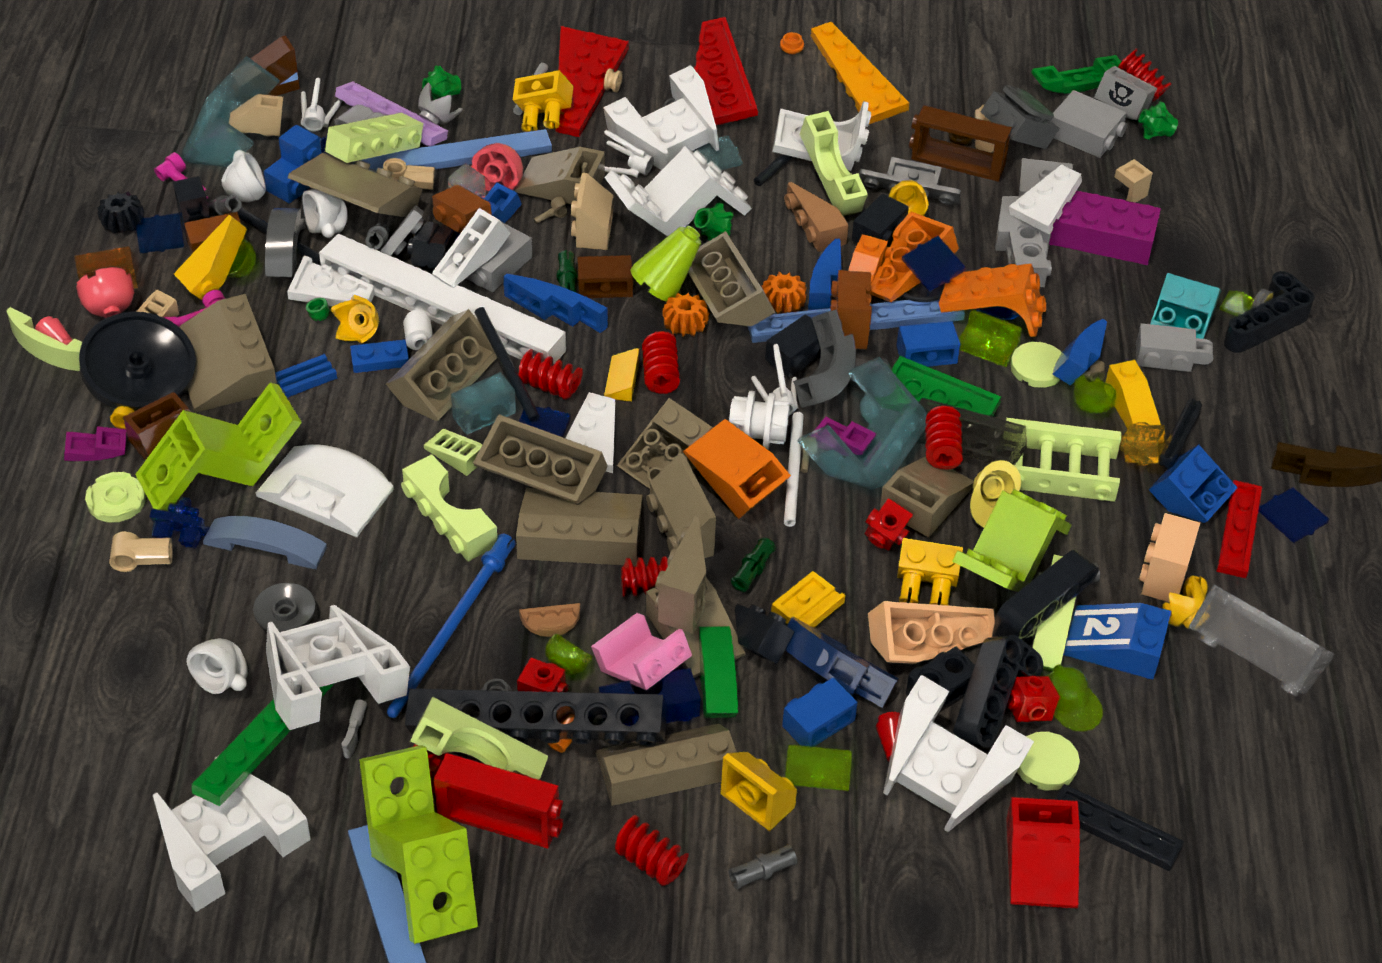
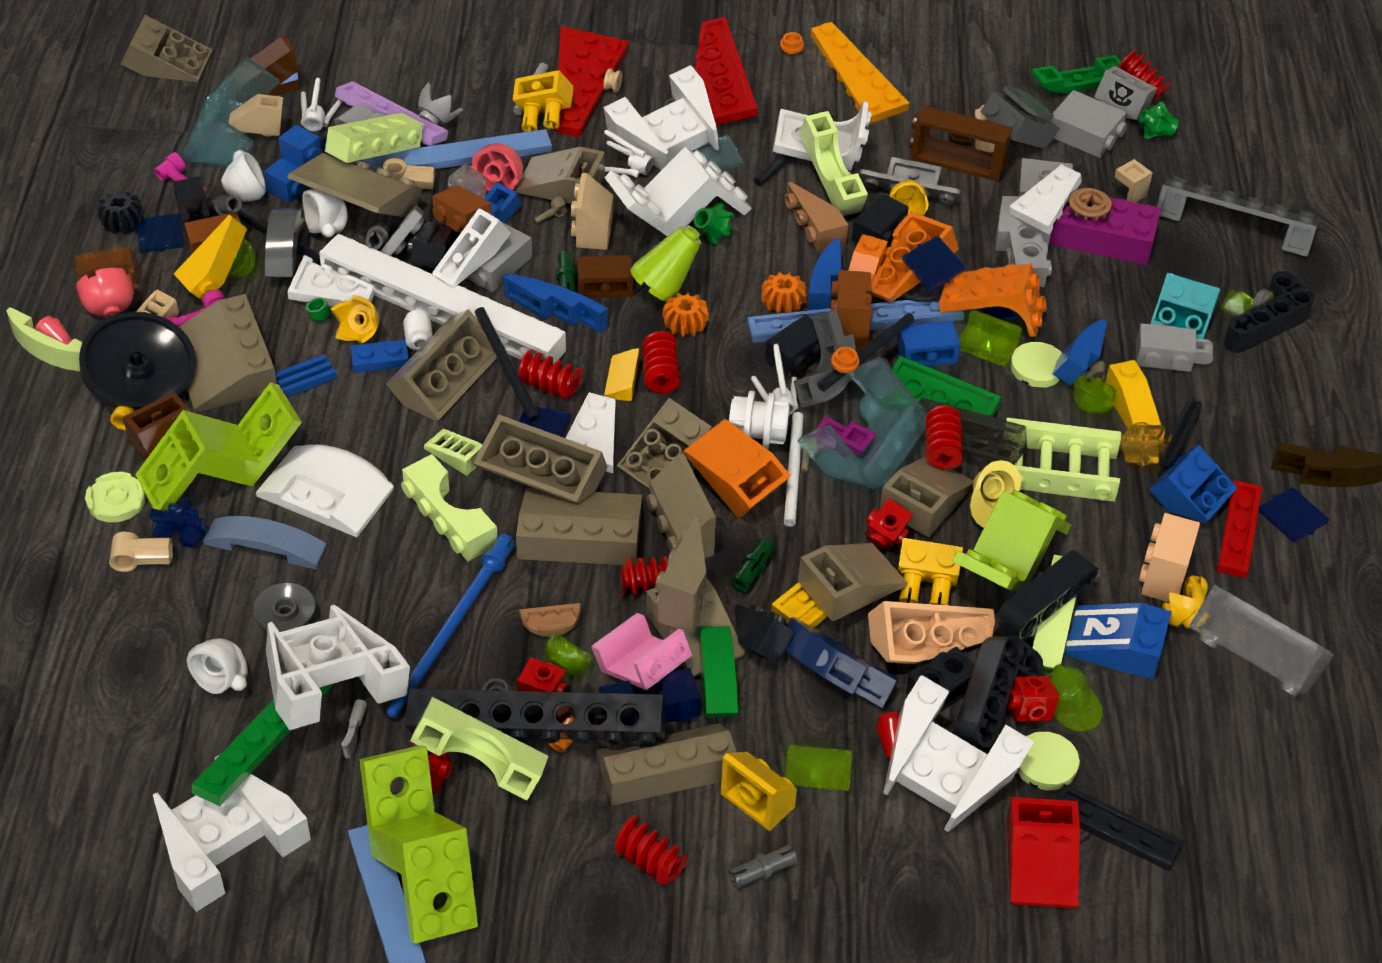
(90, 447): magenta slope -> none
(165, 53): none -> dark tan slope
(442, 83): green rock -> none
(483, 402): clear light blue brick -> none
(498, 800): red piece -> none
(729, 284): dark tan slope -> none
(819, 713): blue brick -> none
(845, 360): none -> orange plate
(847, 577): none -> dark tan slope
(869, 349): none -> black piece
(1081, 198): none -> medium nougat gear
(1301, 225): none -> dark grey bracket

